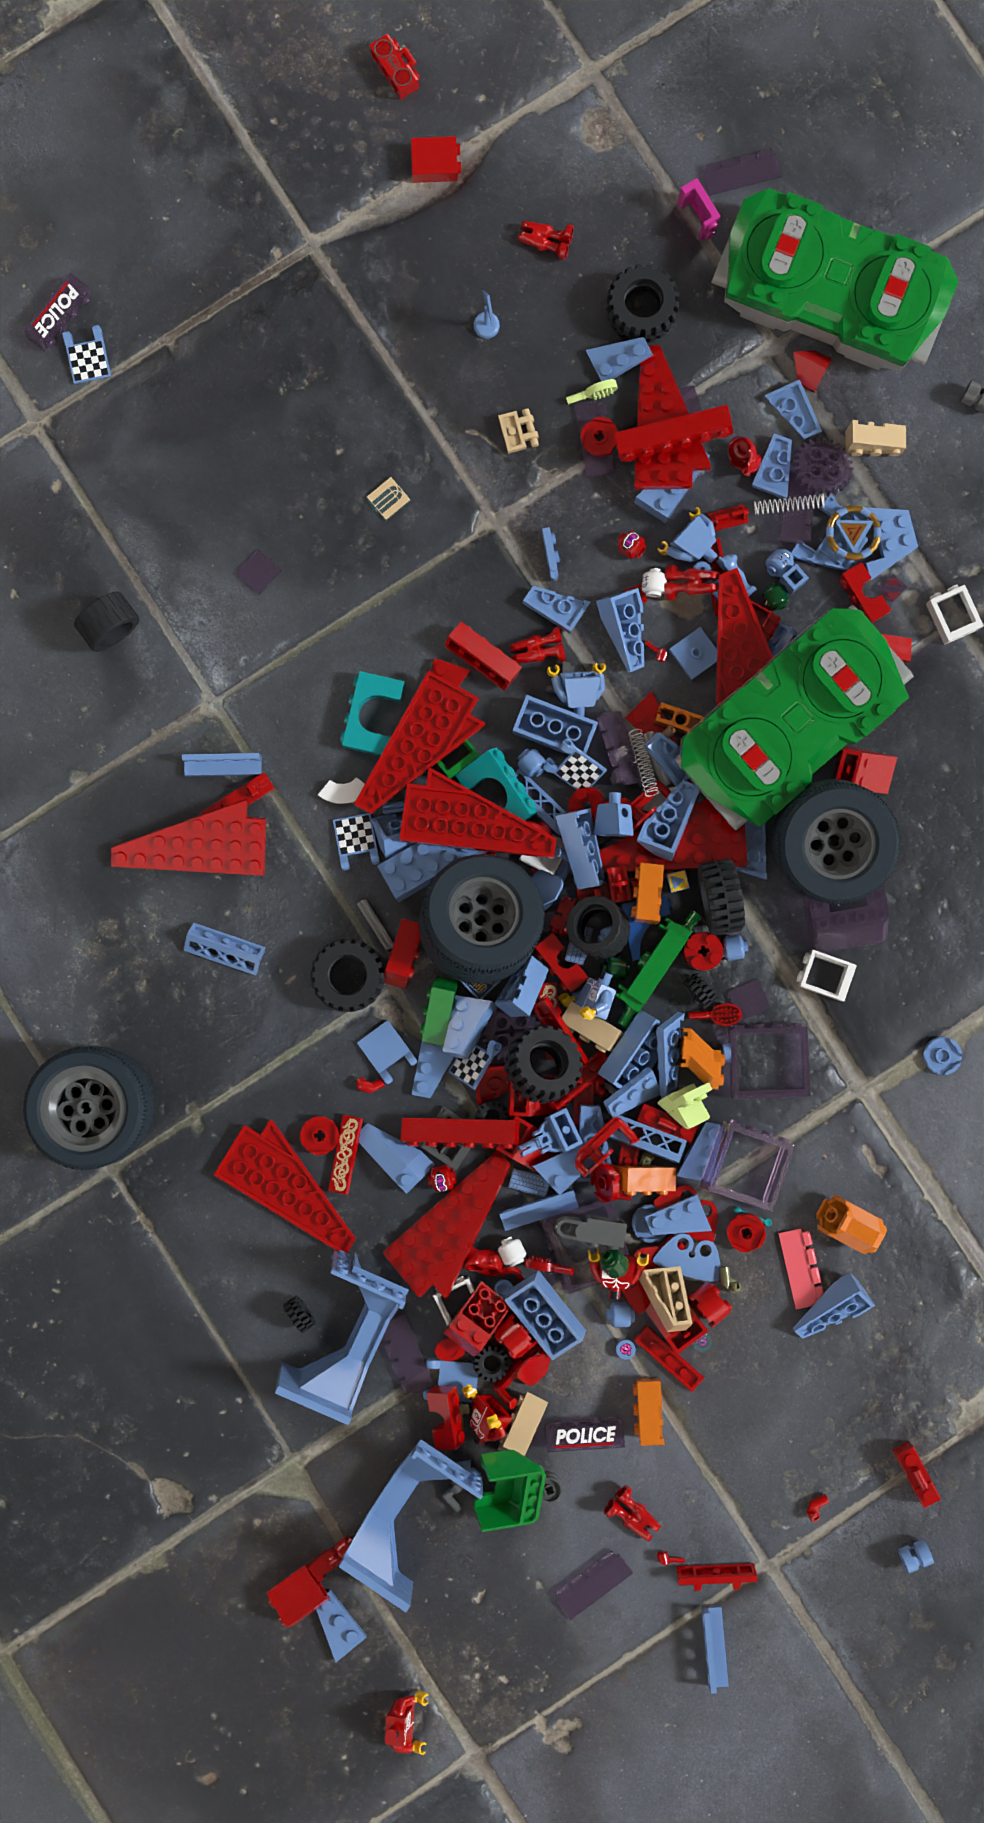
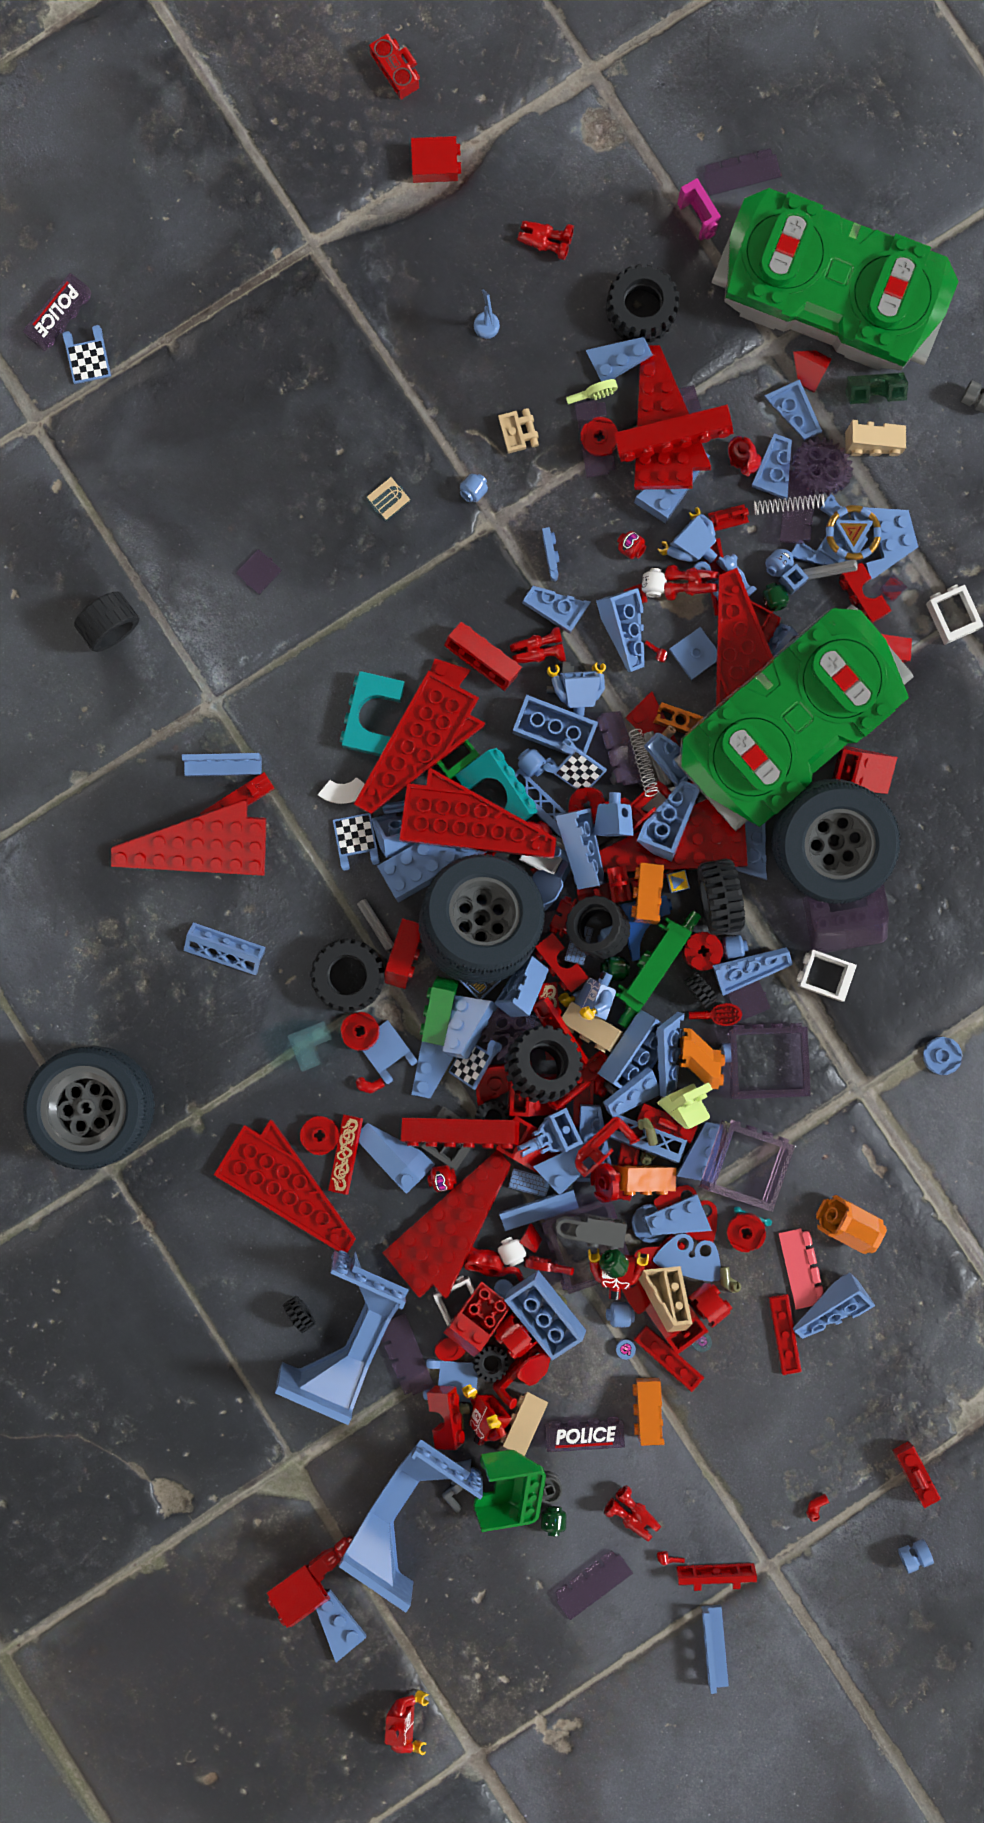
(304, 1044): none -> clear light blue brick
(364, 1041): none -> red plate
(473, 487): none -> medium blue head
(531, 1238): none -> red slope
(553, 1520): none -> dark green head
(650, 1131): none -> olive arm
(744, 971): none -> medium blue wing
(785, 1334): none -> red tile
(831, 569): none -> light grey axle
(891, 386): none -> clear green arch

